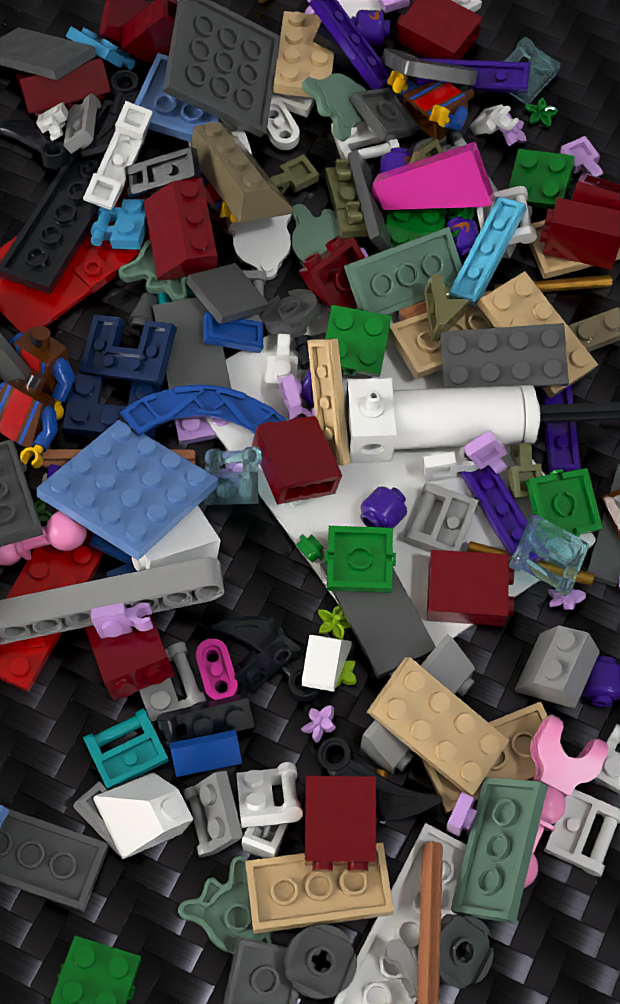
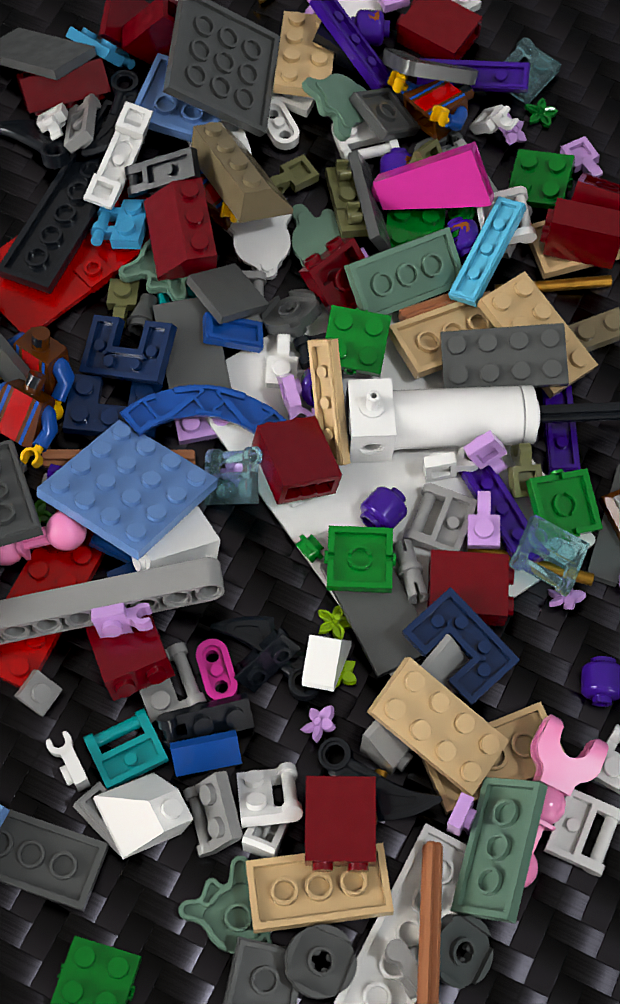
(38, 692): none -> light grey plate
(72, 770): none -> white plate
(122, 297): none -> olive plate
(410, 571): none -> light grey pin
(442, 311): olive slope -> none
(483, 527): none -> lavender plate
(487, 652): none -> dark blue plate
(559, 666): light grey slope -> none

